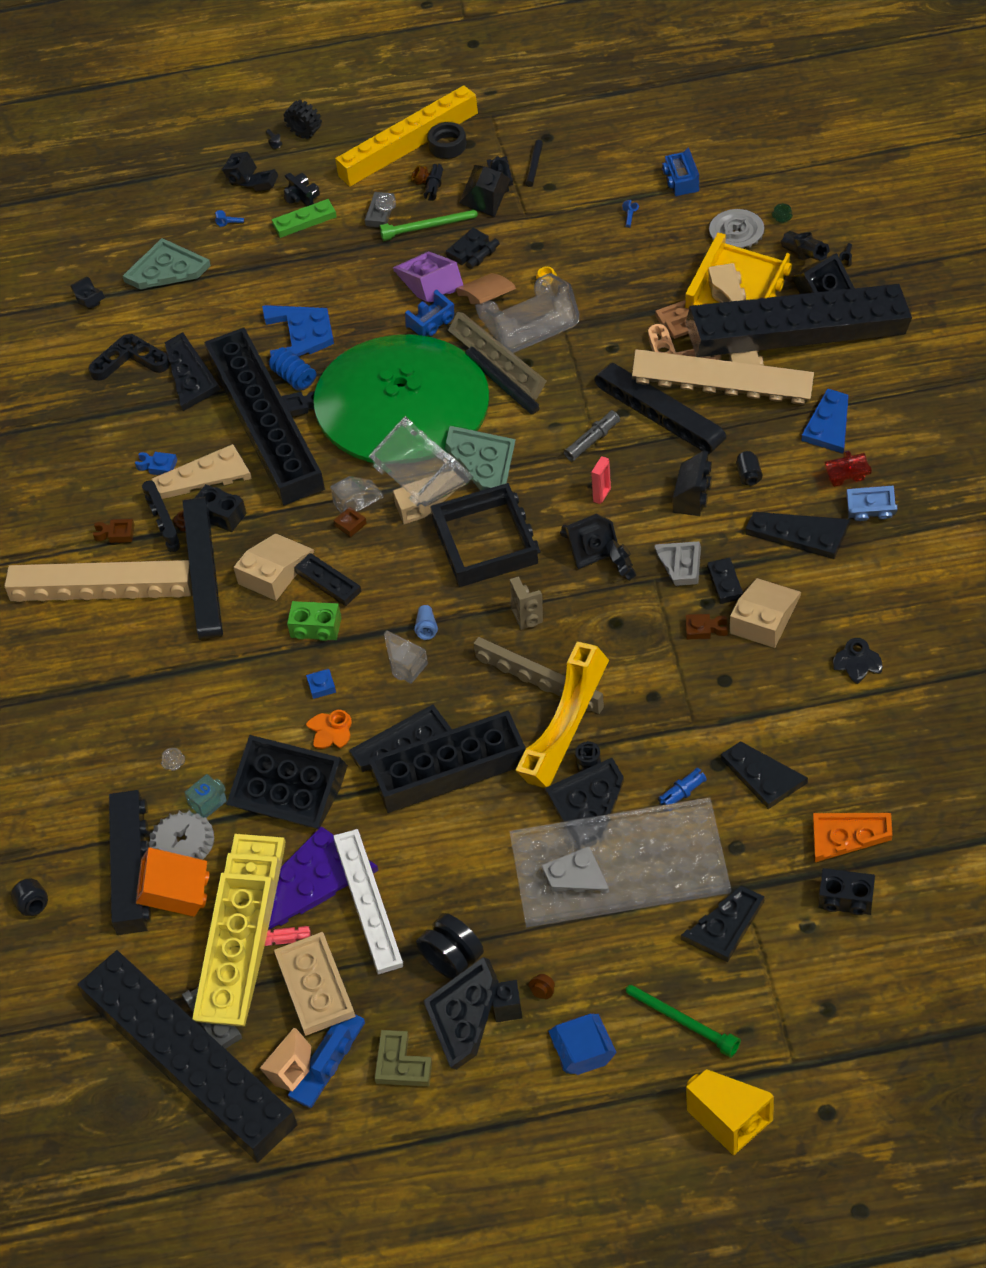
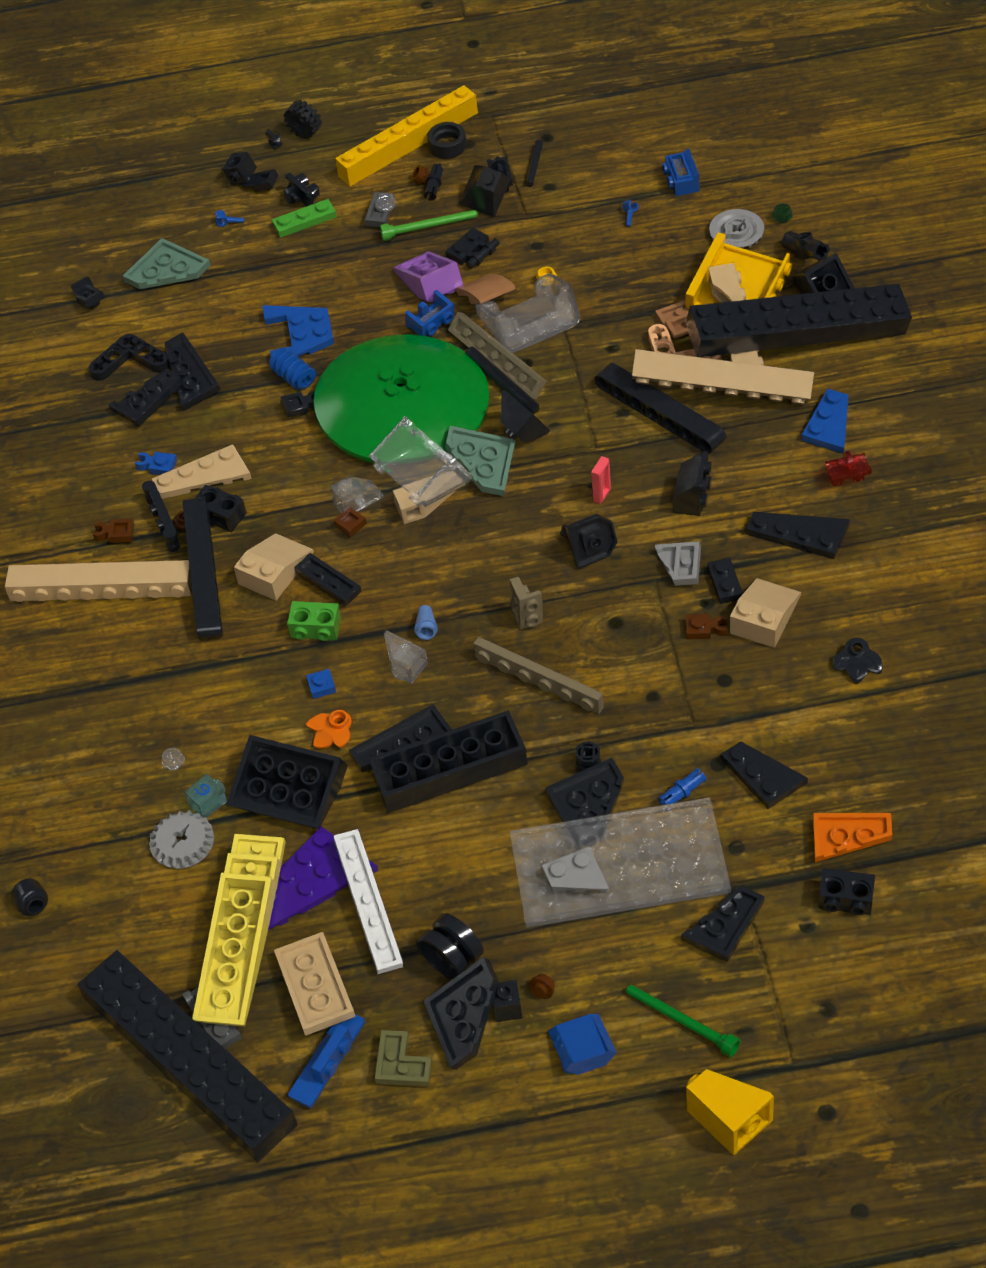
(126, 852): black brick -> none
(142, 403): none -> black wing
(172, 882): orange brick -> none
(264, 416): black brick -> none
(287, 935): coral axle -> none
(288, 1062): light nougat slope -> none
(476, 503): black window -> none
(520, 420): none -> black slope
(545, 755): yellow arch -> none
(598, 430): dark grey pin -> none
(620, 556): black plate -> none
(749, 468): black brick -> none
(846, 255): black hand -> none
(871, 502): medium blue bracket -> none

